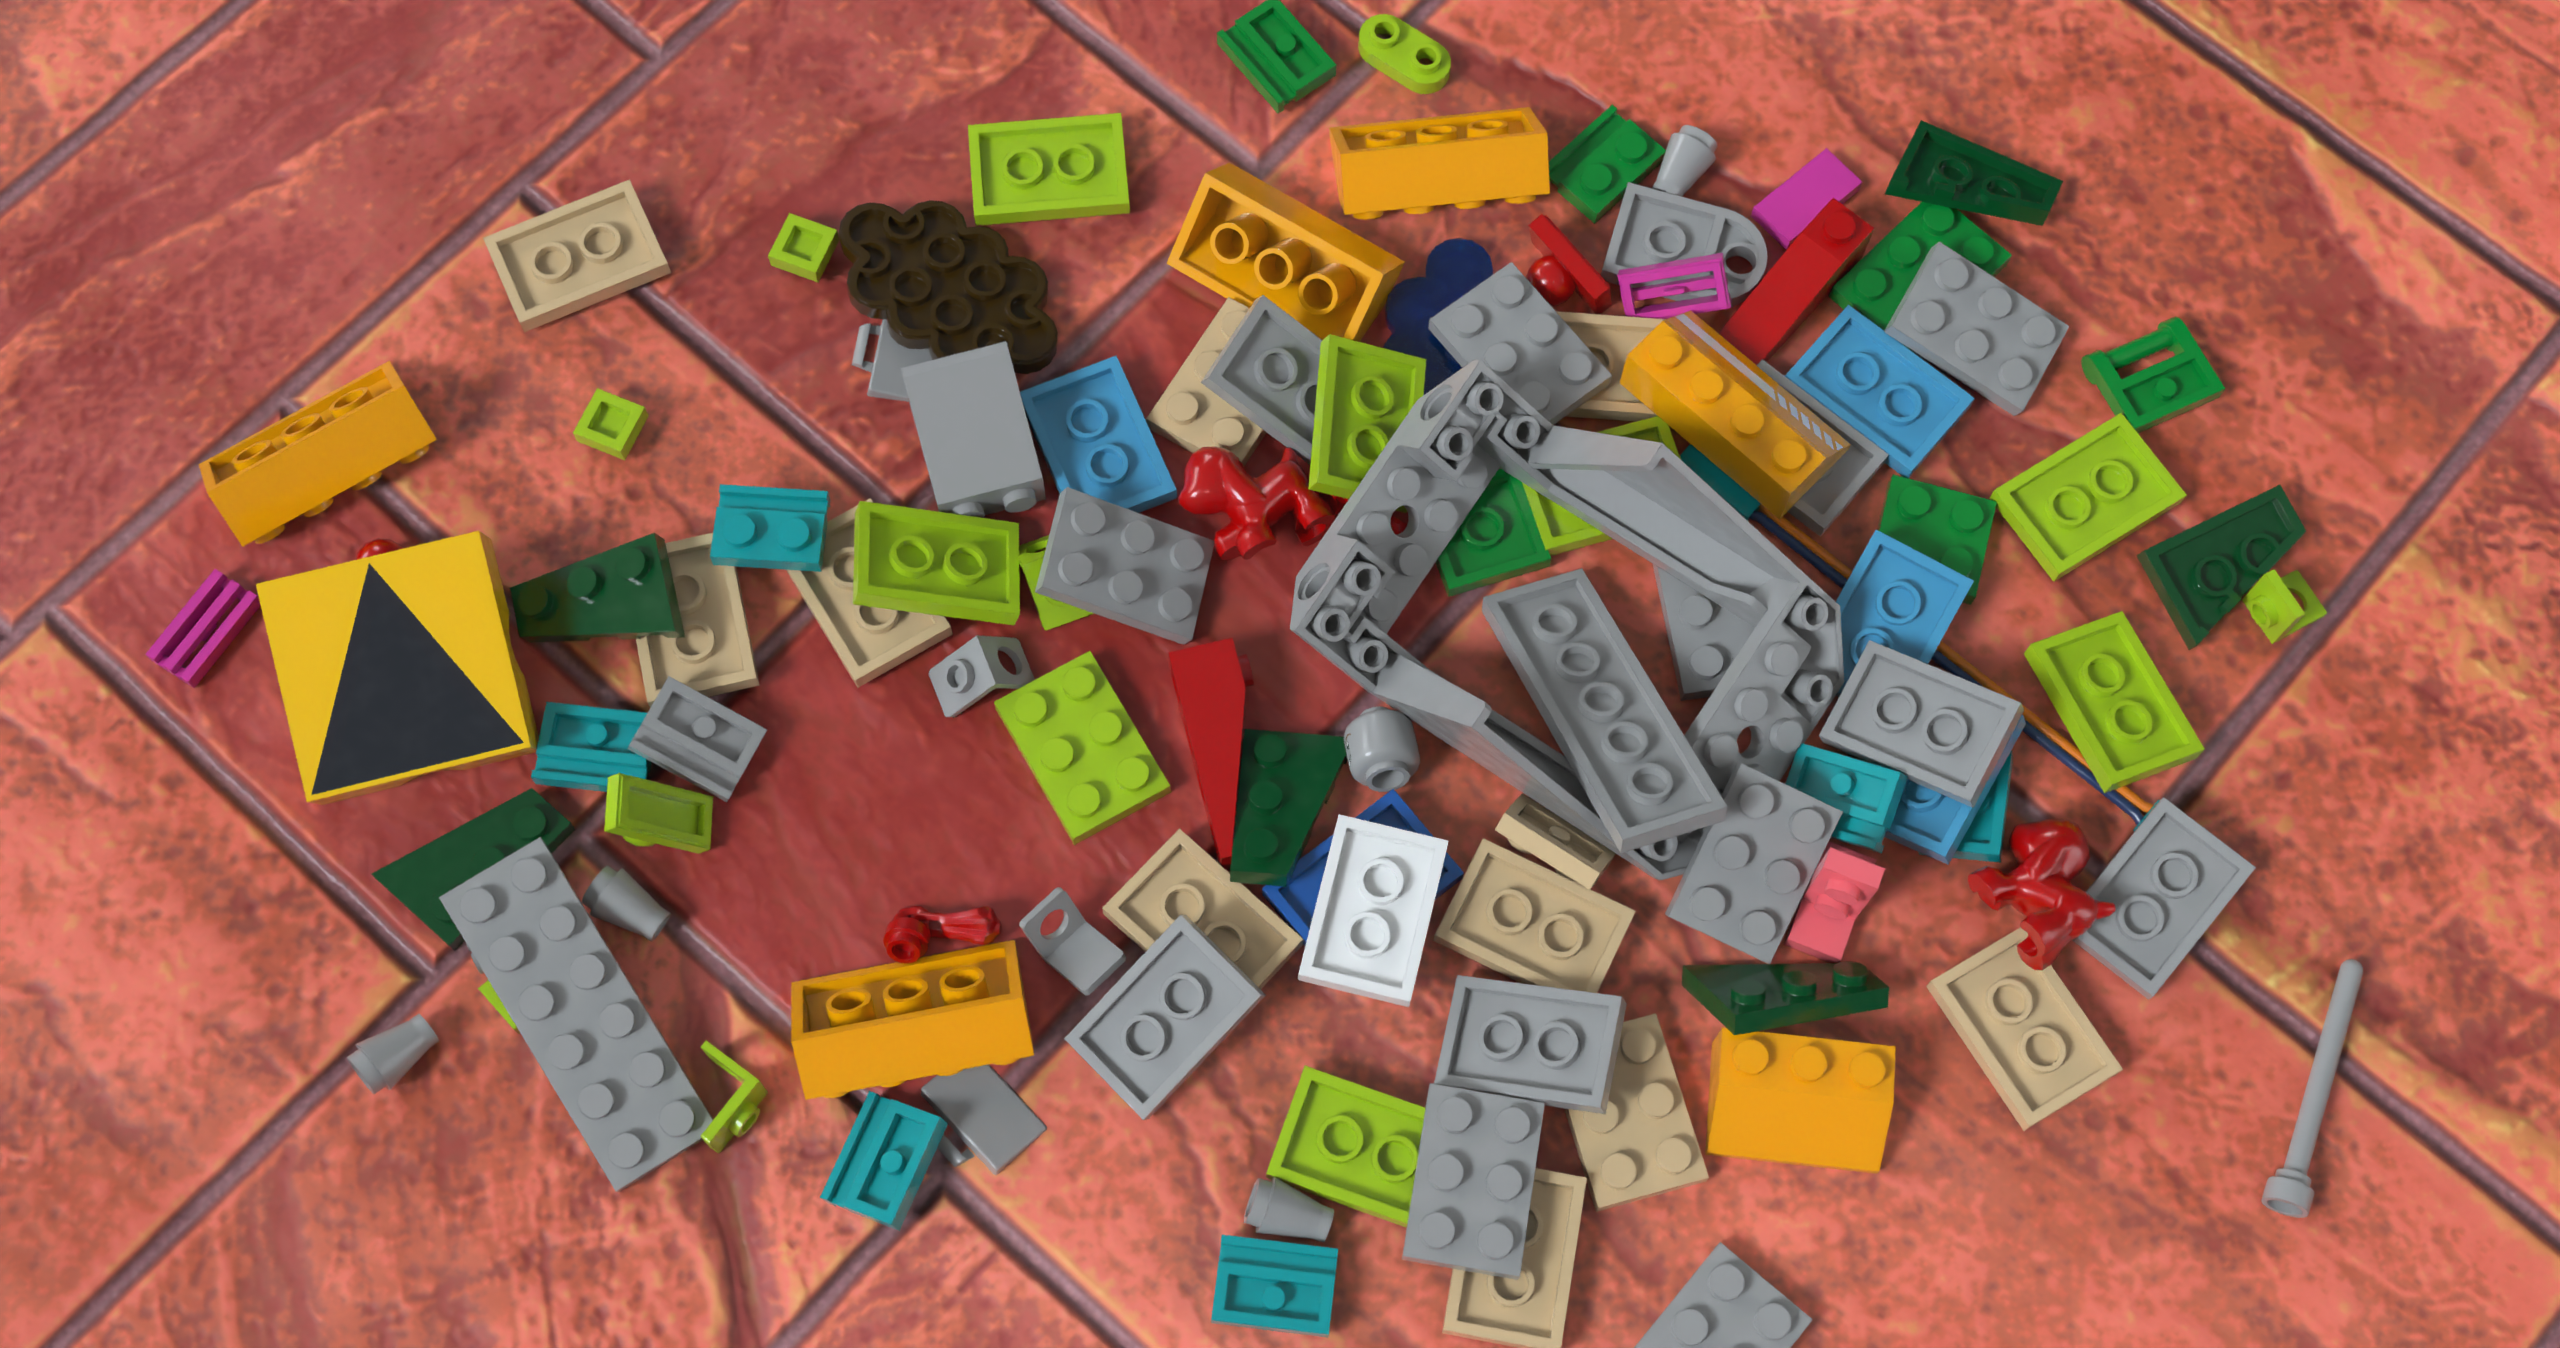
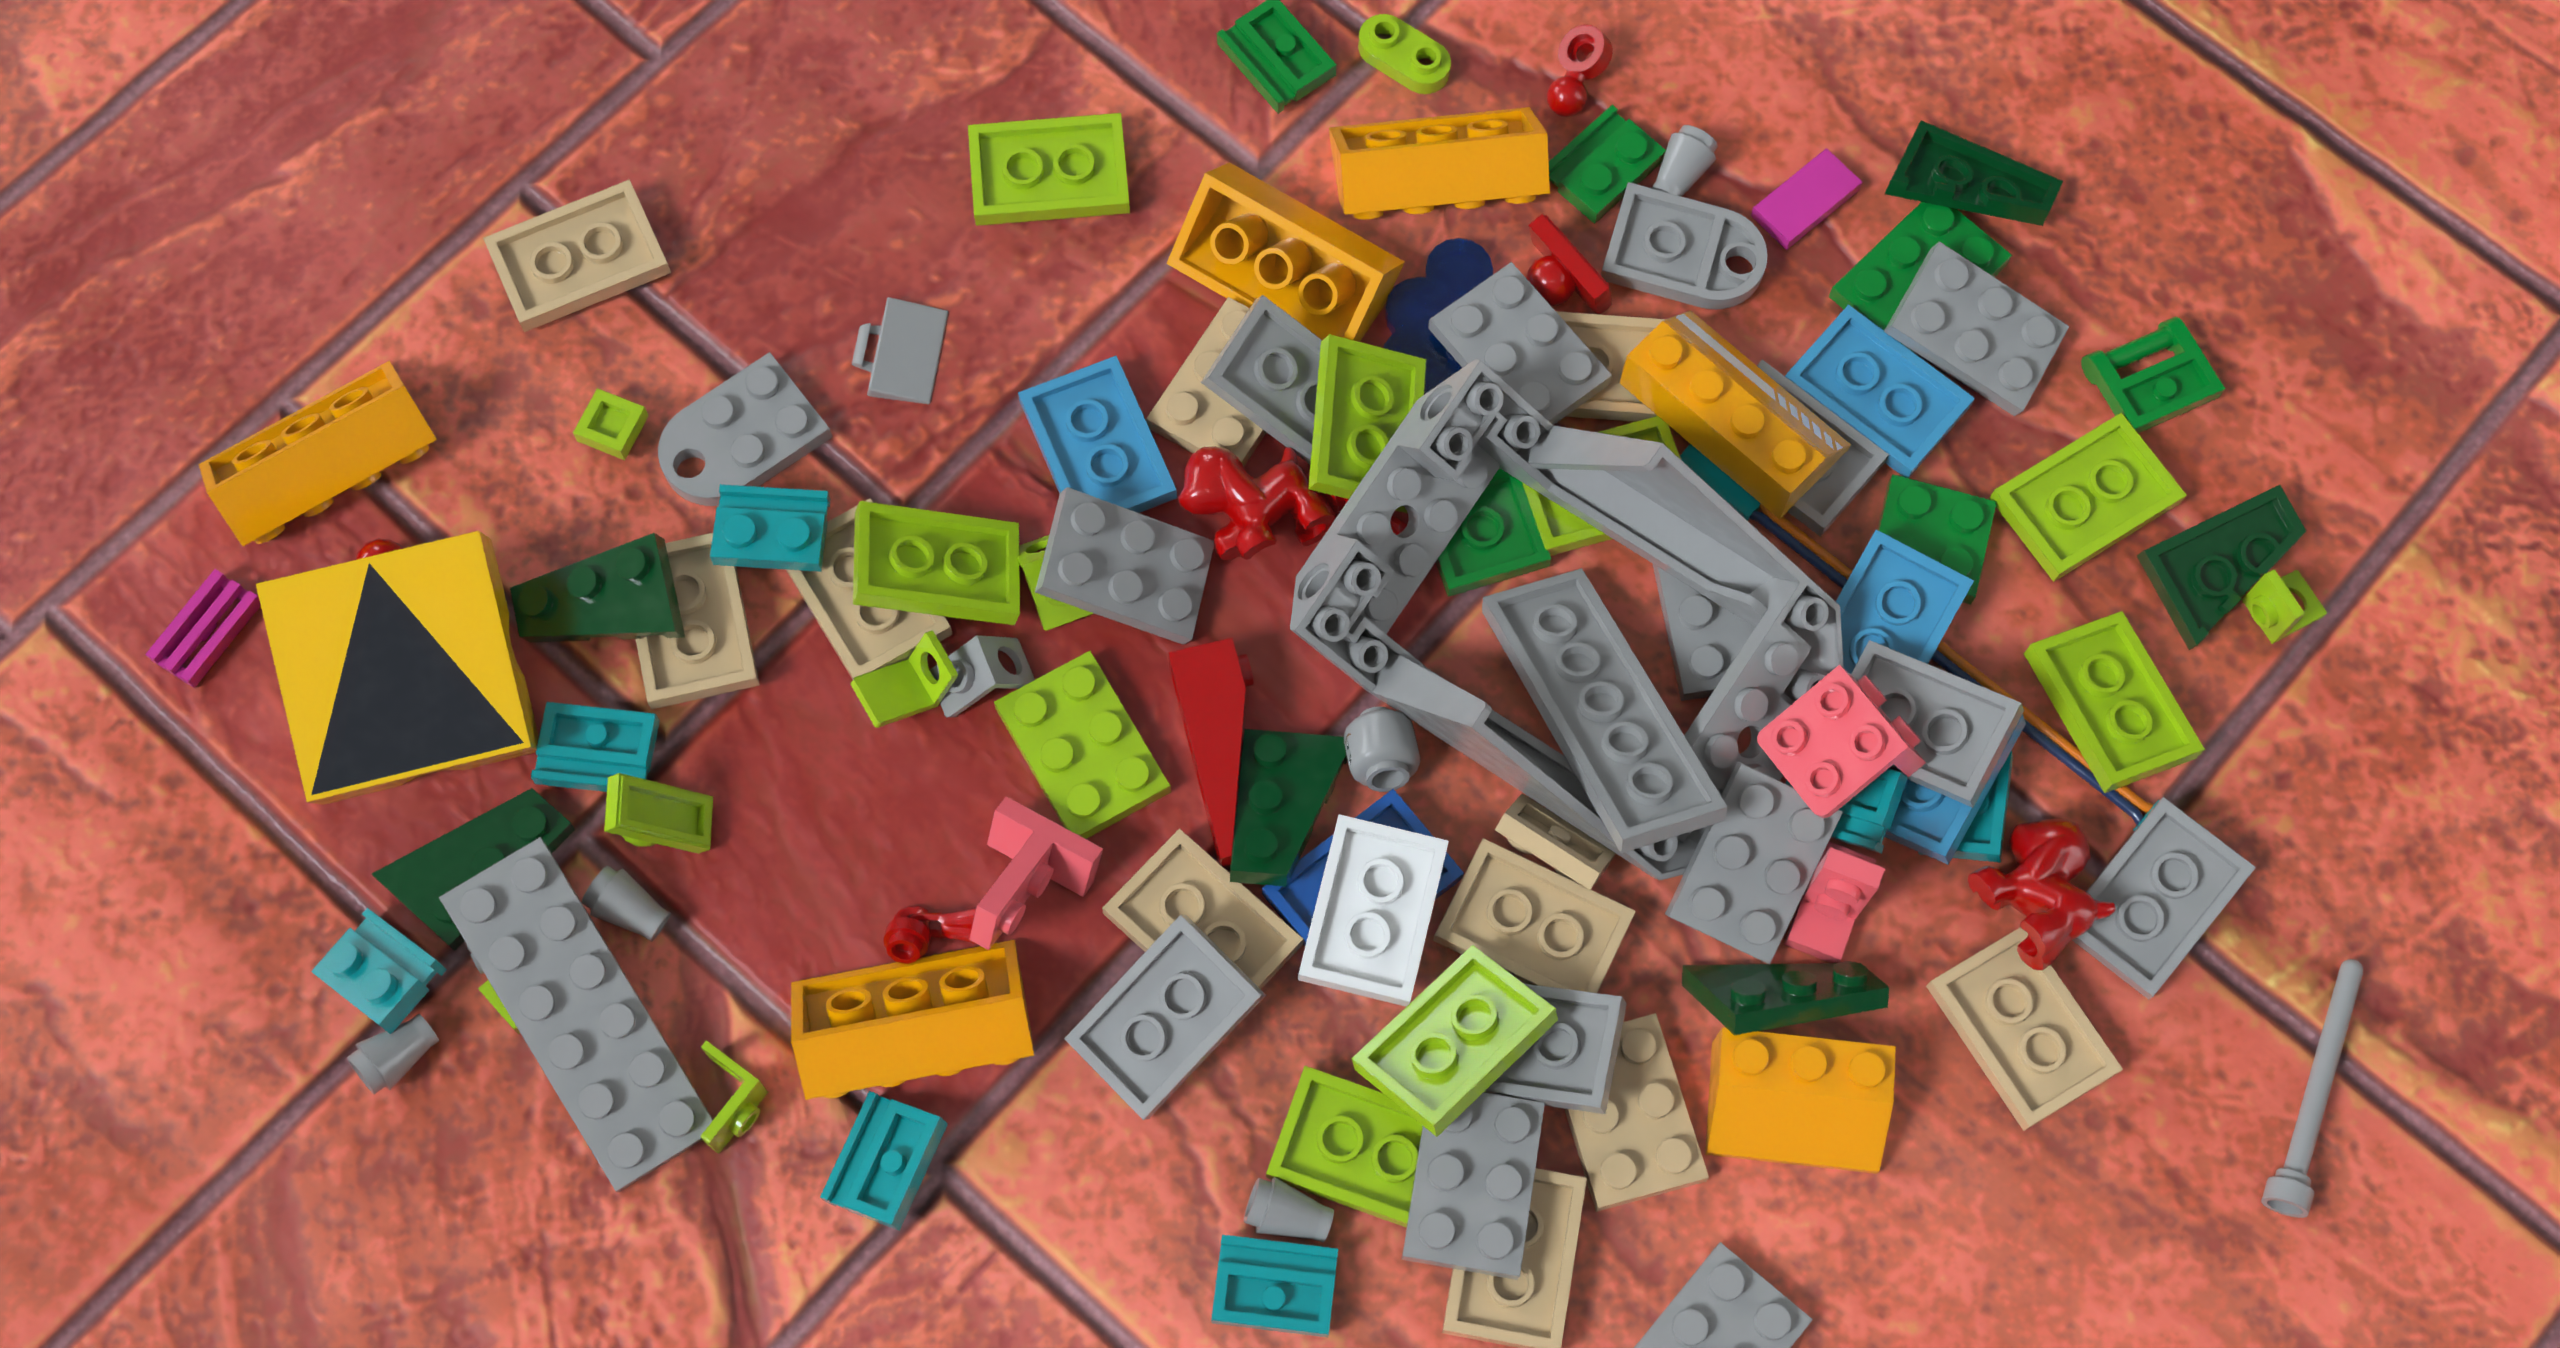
(378, 971): none -> teal plate
(697, 739): light grey plate -> none
(742, 432): none -> light grey plate
(803, 247): lime plate -> none
(906, 686): none -> lime bracket
(946, 283): dark brown plate -> none
(974, 432): light grey slope -> none
(983, 1115): light grey piece -> none
(1038, 853): none -> coral bracket
(1075, 947): light grey bracket -> none
(1454, 1040): none -> lime plate
(1567, 93): none -> red plate
(1674, 269): dark pink tile -> none
(1798, 282): red slope -> none
(1838, 741): none -> coral bracket

